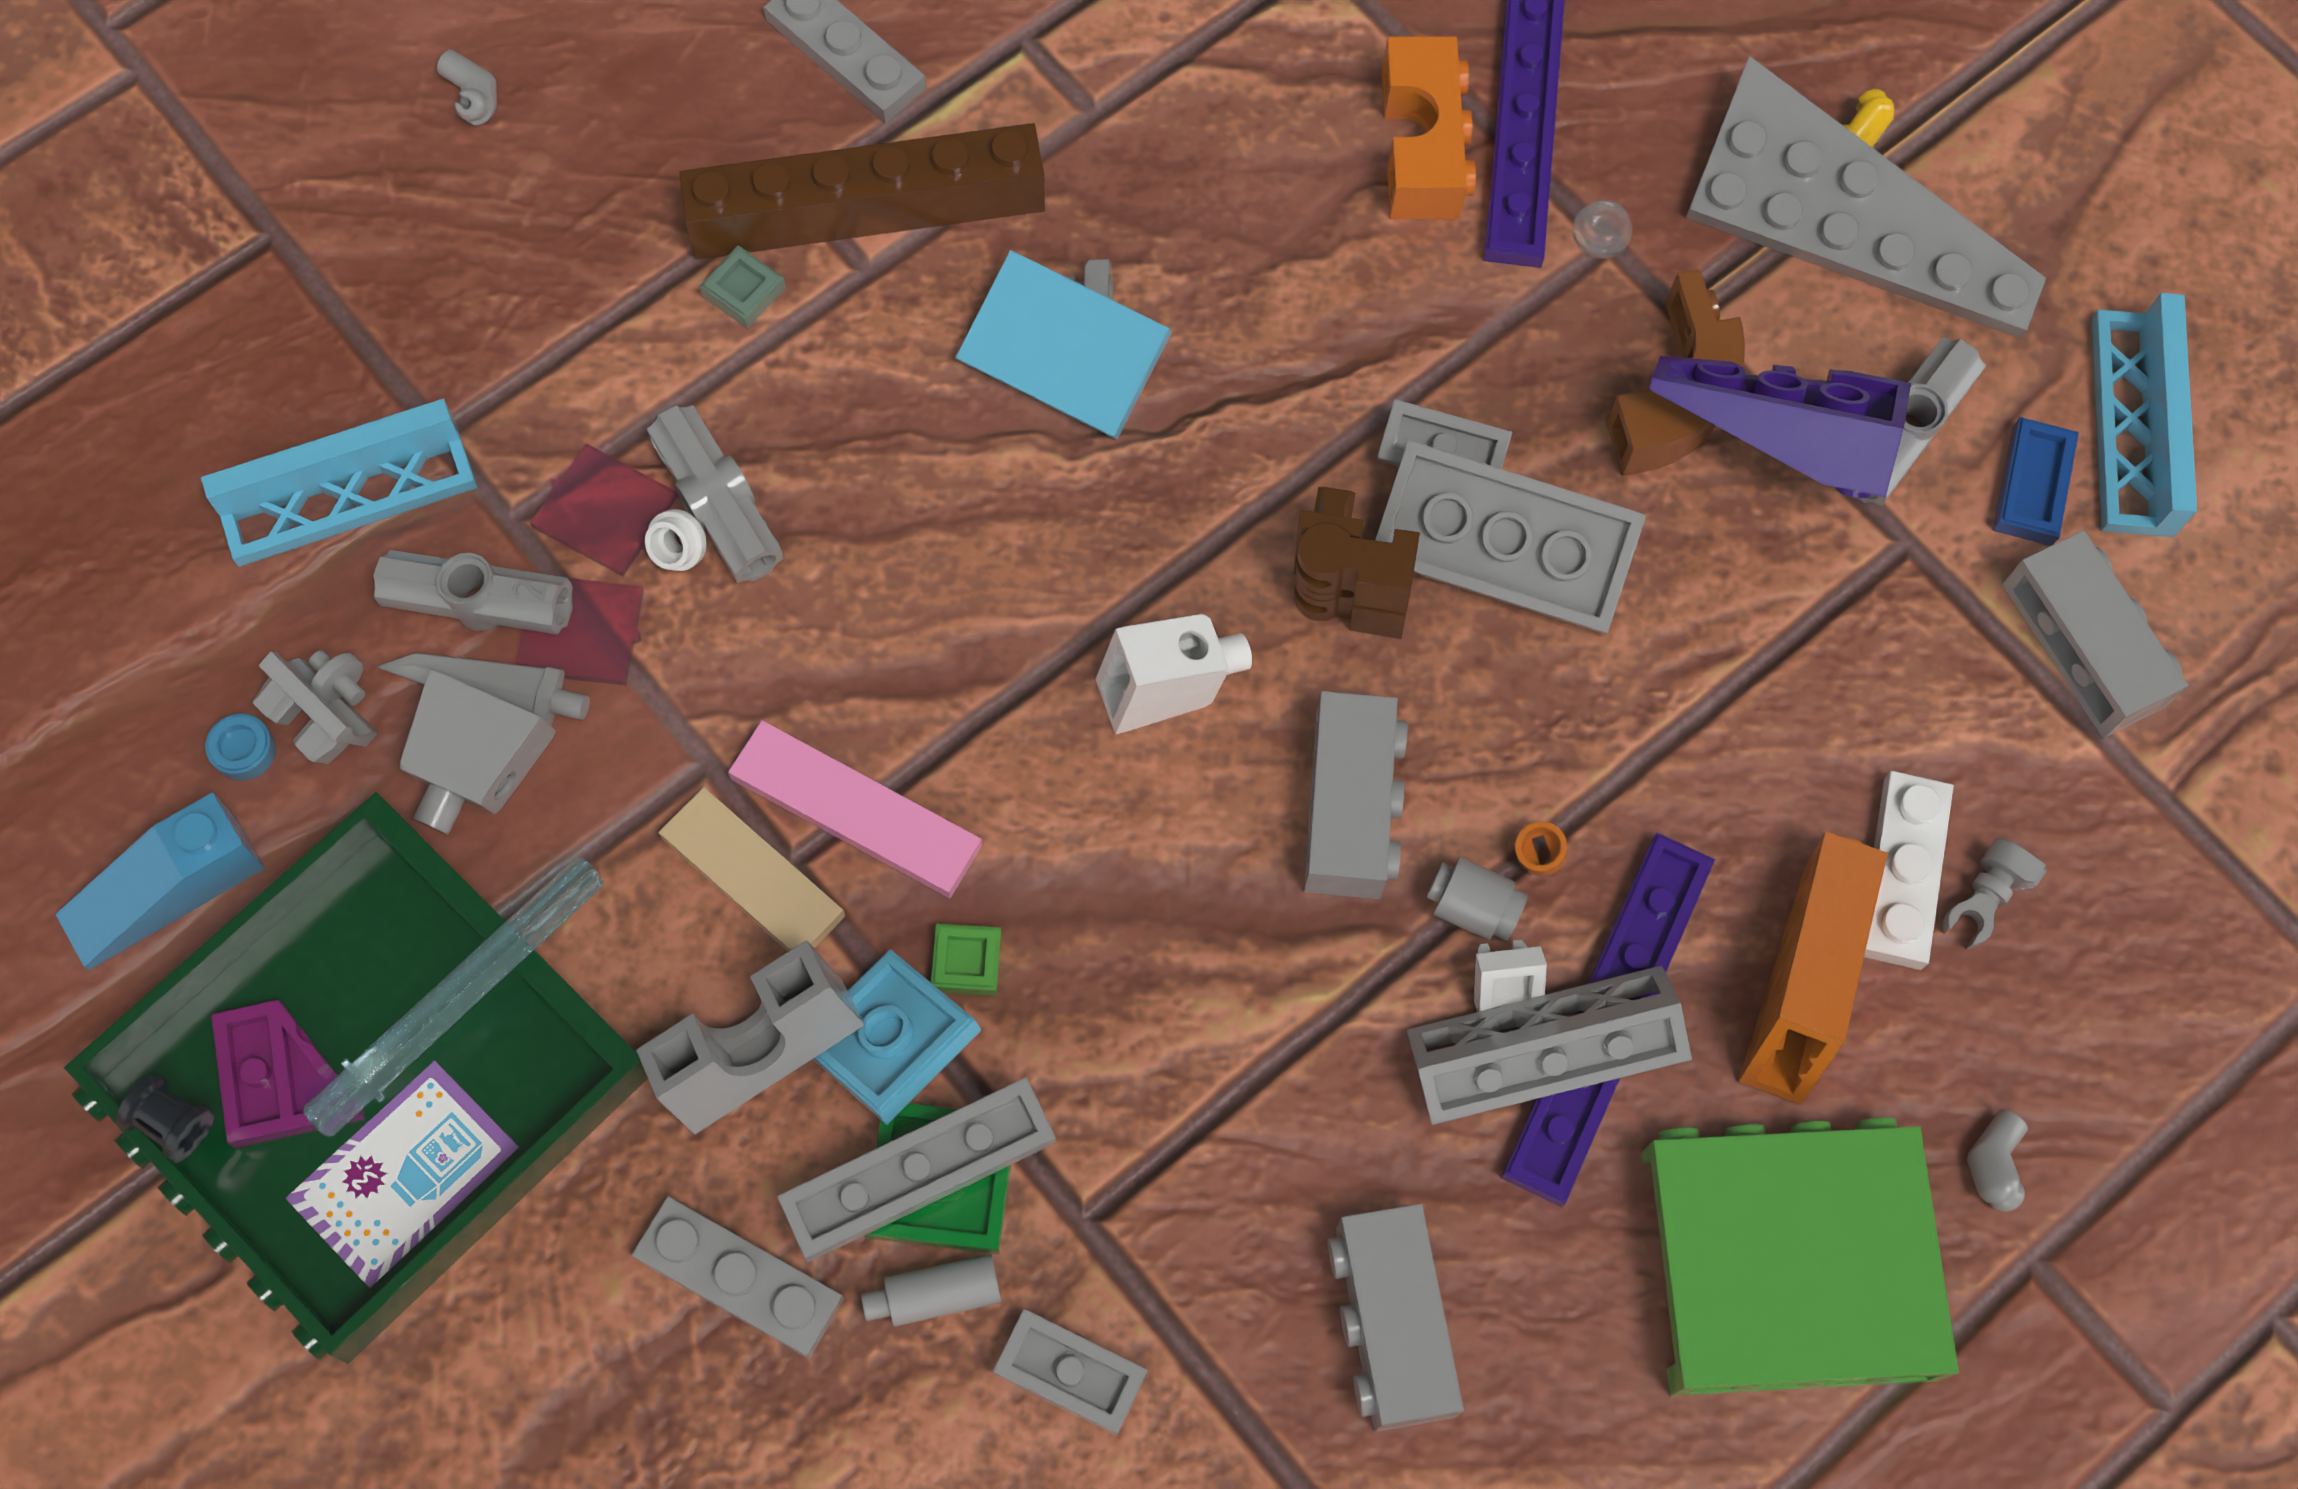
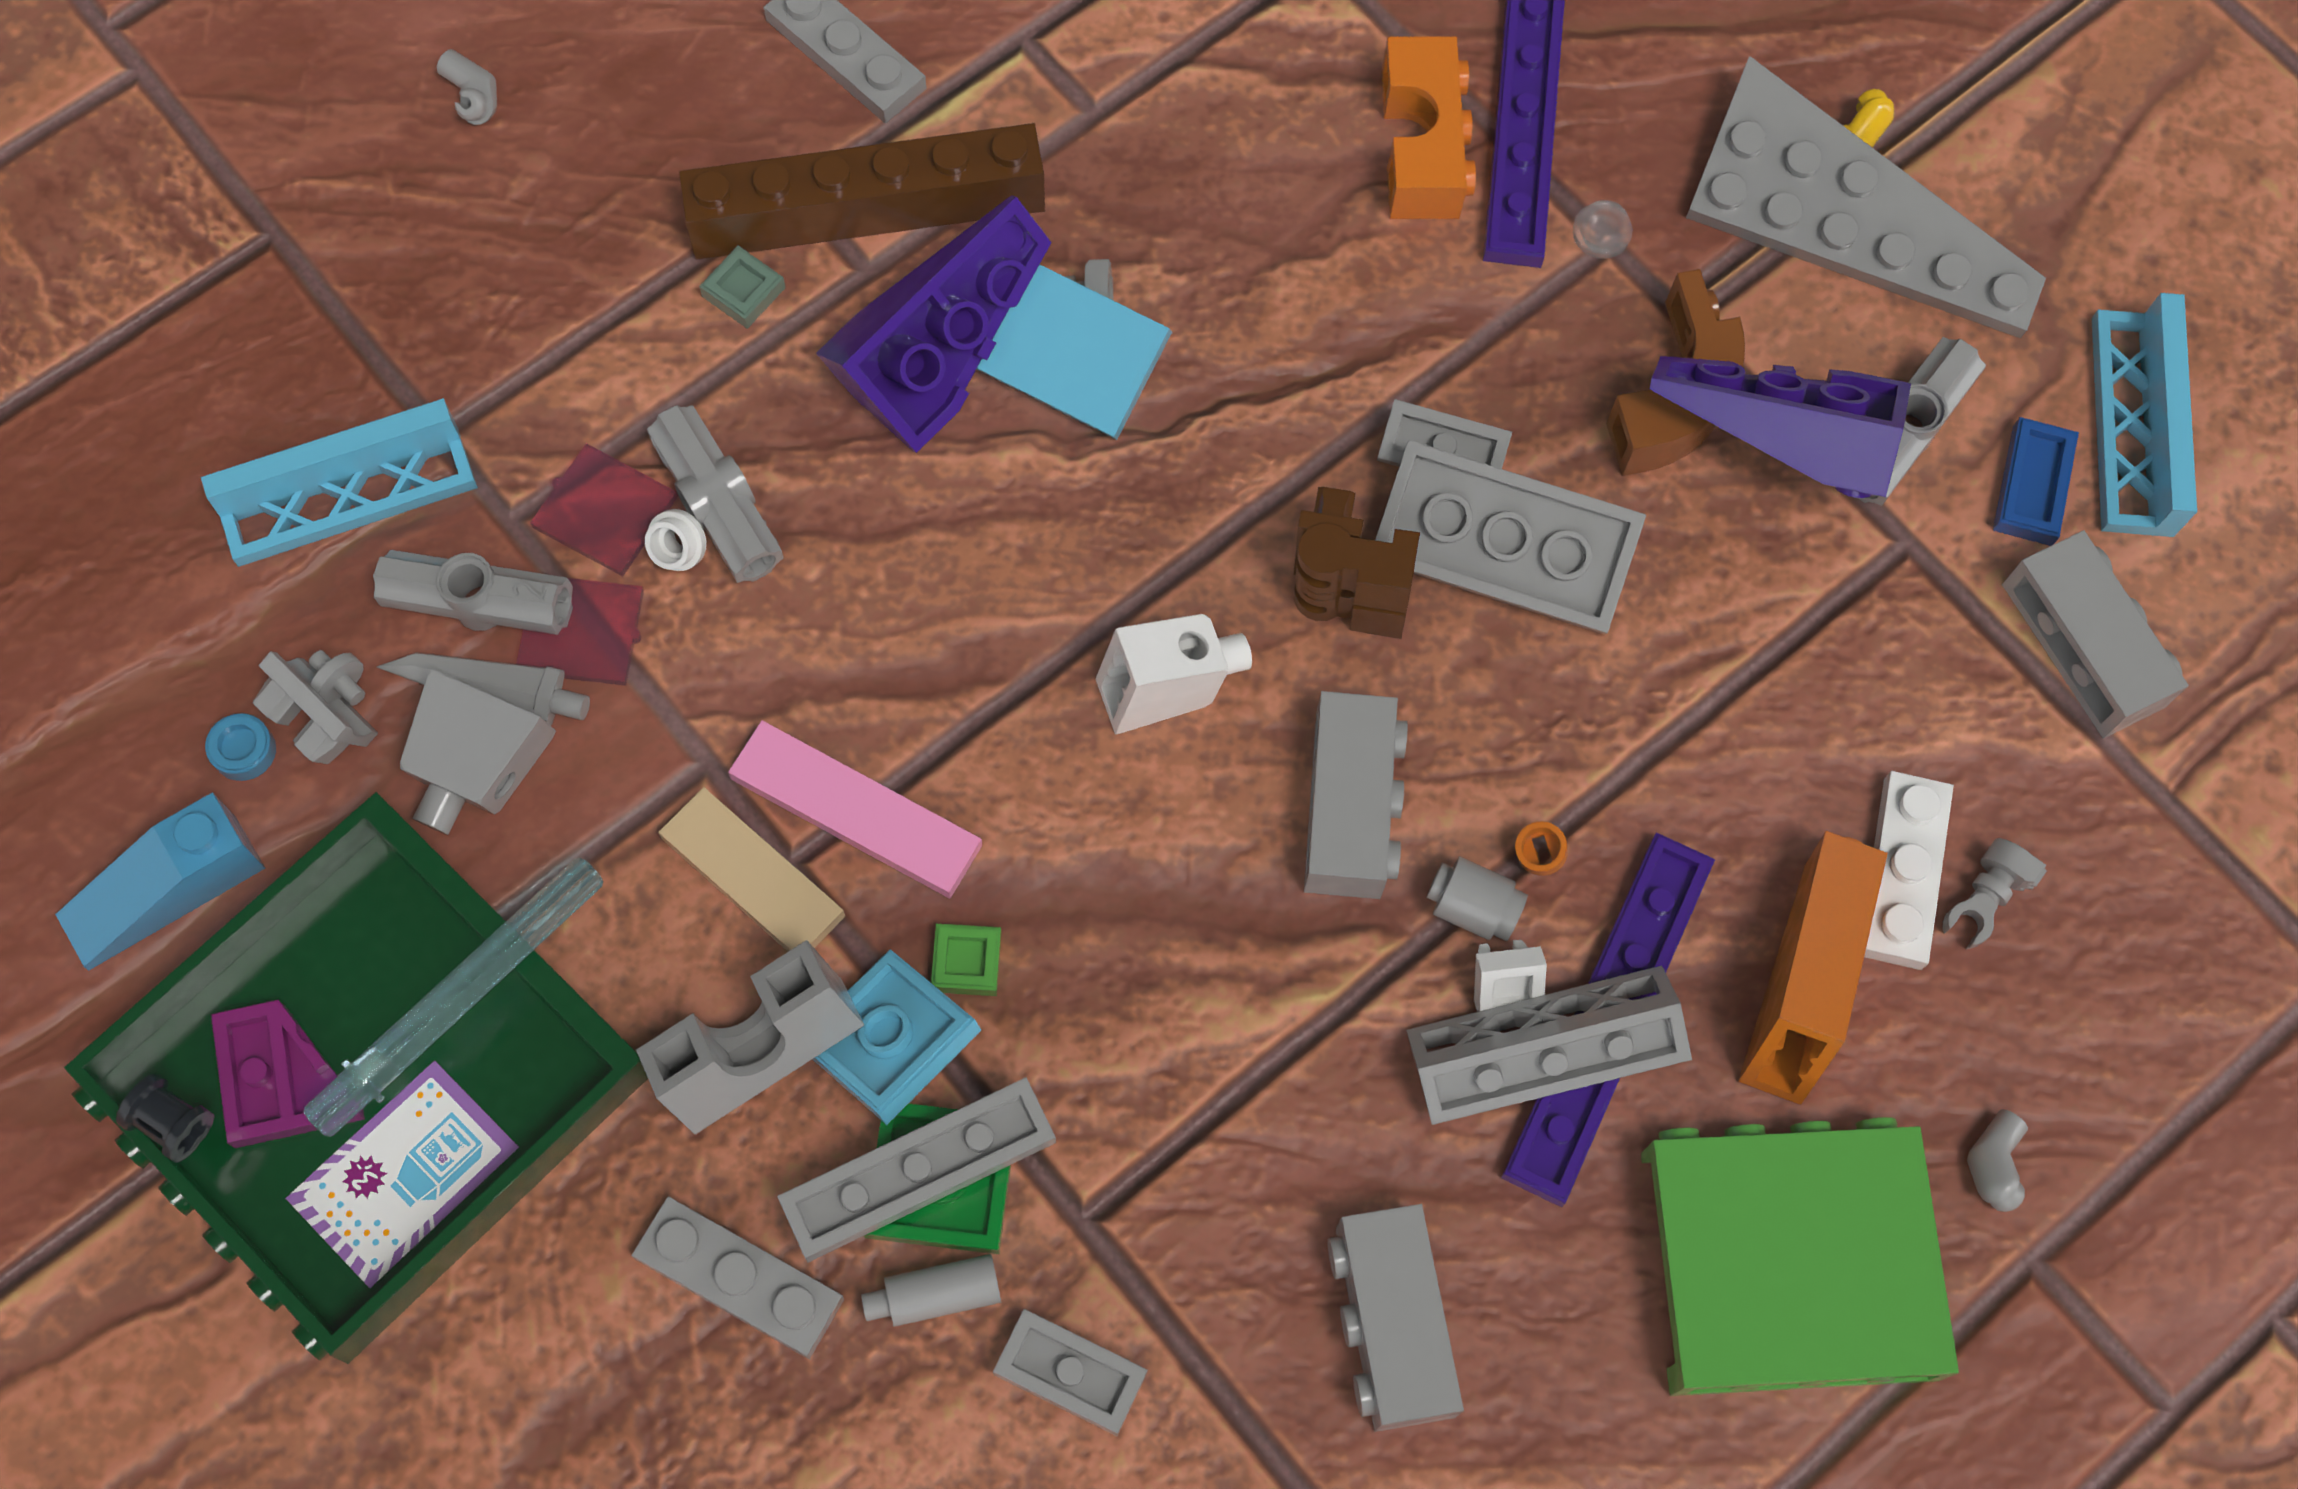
(929, 331): none -> dark purple wedge

